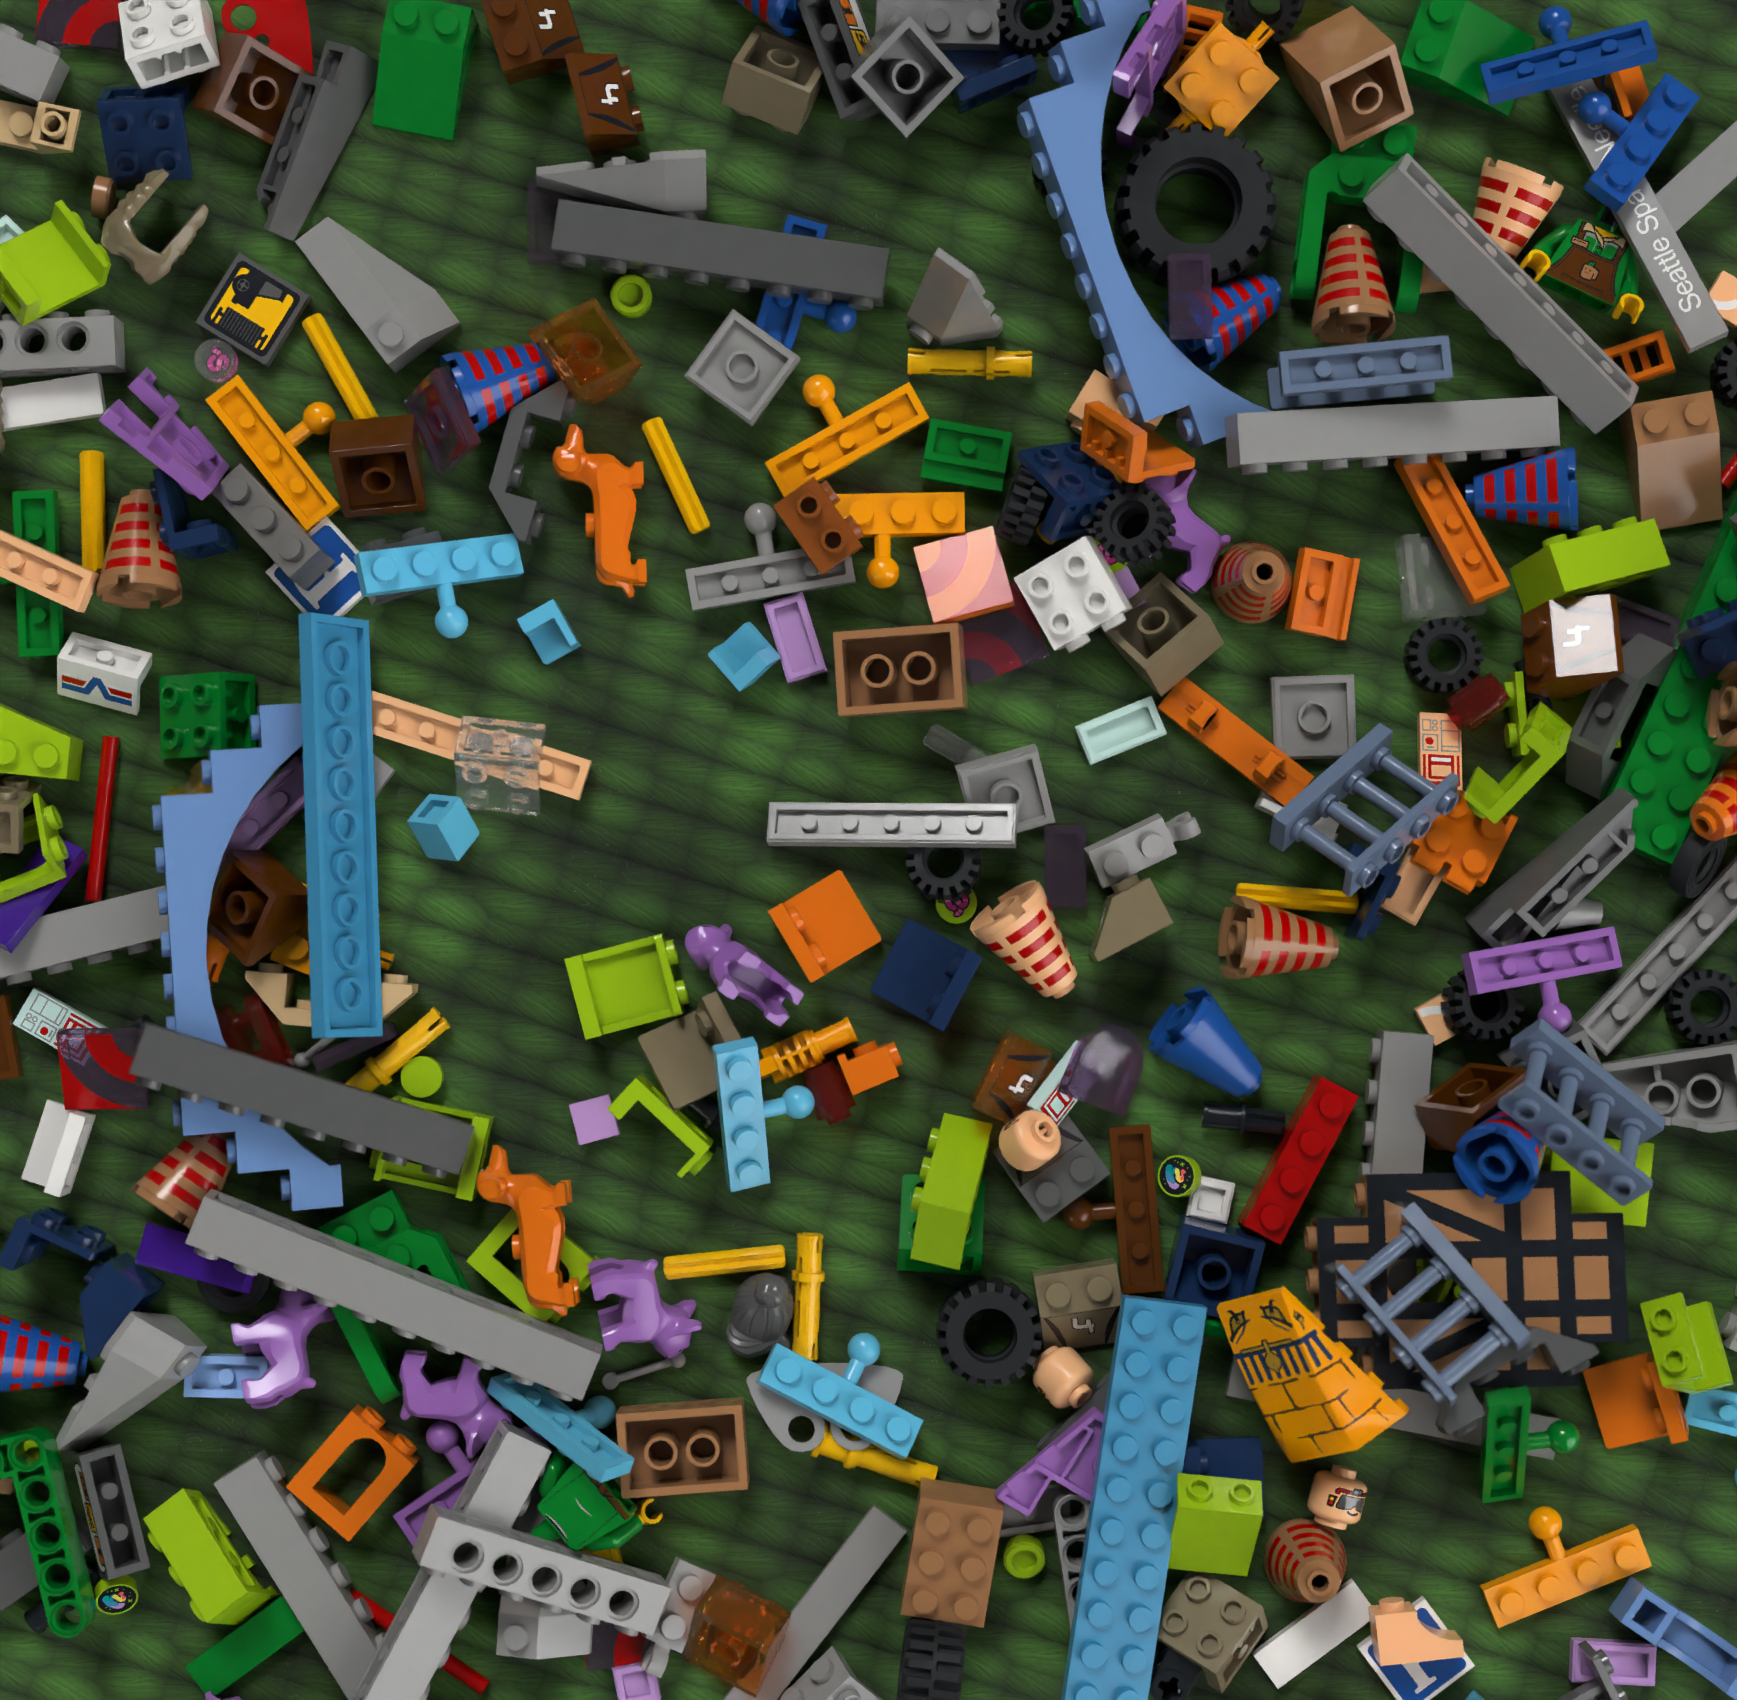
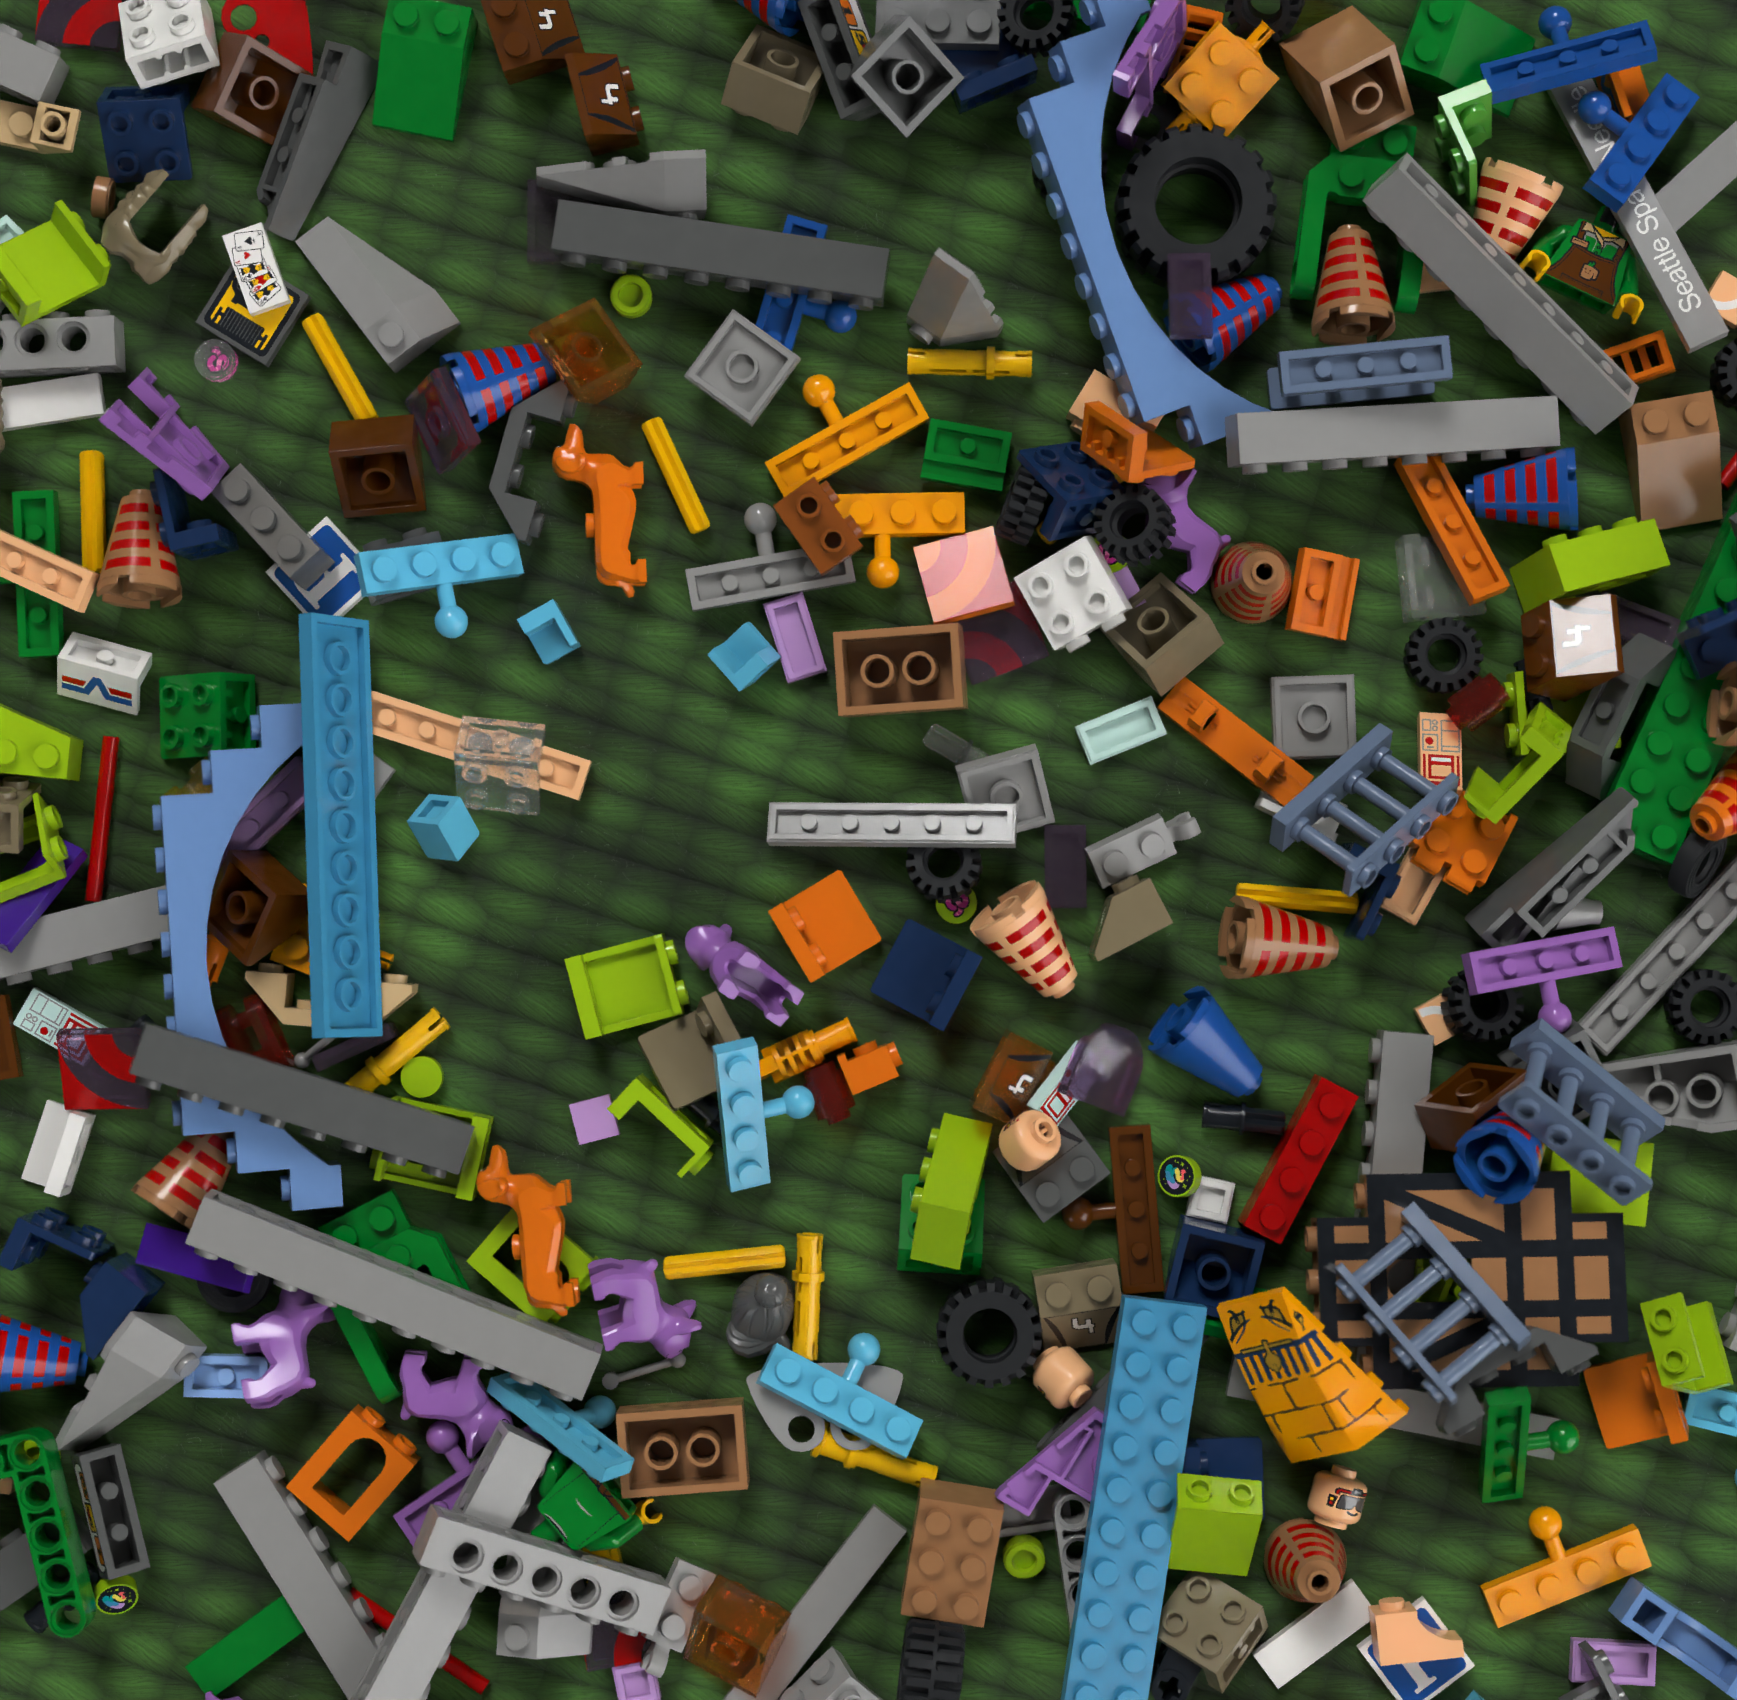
(205, 1560): lime wedge -> none
(256, 269): none -> white tile
(275, 451): light orange plate -> none
(1462, 124): none -> bright green bracket

